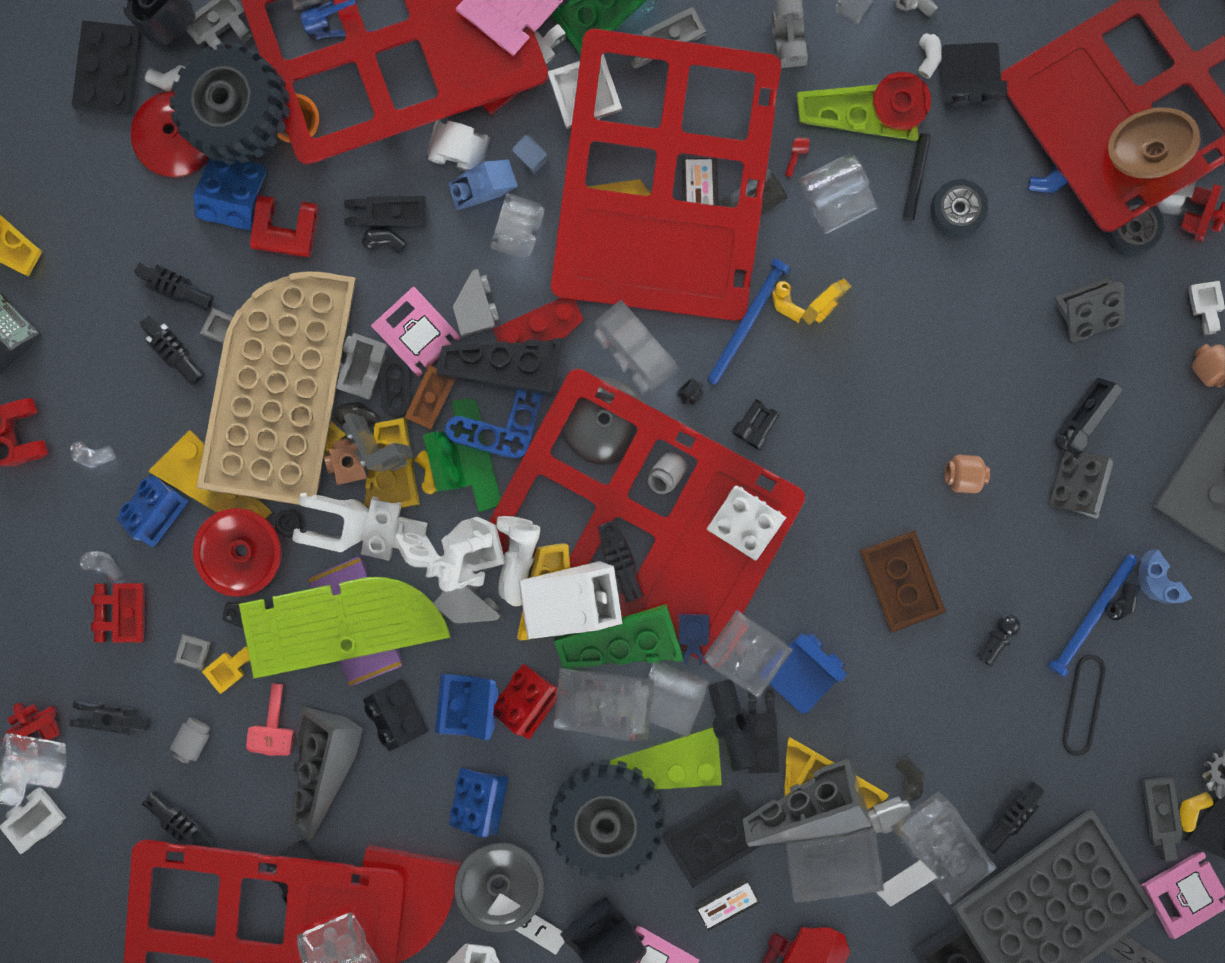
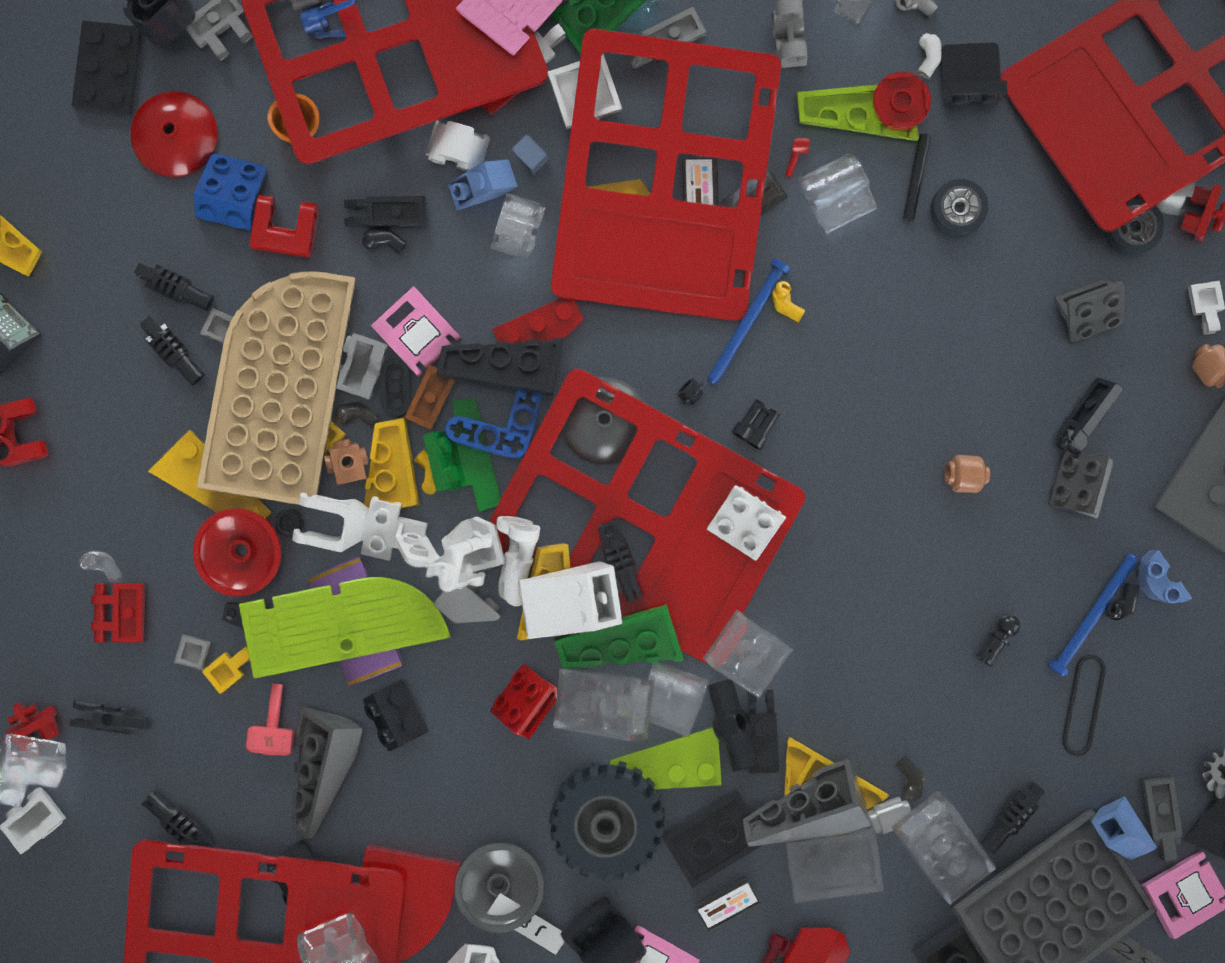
(91, 458): clear arm -> none
(151, 510): blue bracket -> none
(161, 80): white arm -> none
(190, 740): light grey brick -> none
(229, 103): black wheel -> none
(390, 457): dark grey bracket -> none
(466, 706): blue bracket -> none
(472, 307): light grey slope -> none
(478, 802): blue bracket -> none
(634, 348): clear brick -> none
(667, 473): light grey brick -> none
(694, 632): dark blue plate -> none
(807, 673): blue bracket -> none
(826, 302): yellow wing -> none
(902, 581): reddish brown tile -> none
(906, 883): white sticker -> none
(1049, 184): blue arm -> none
(1122, 829): none -> medium blue slope
(1154, 142): medium nougat dish -> none
(1190, 810): yellow arm -> none

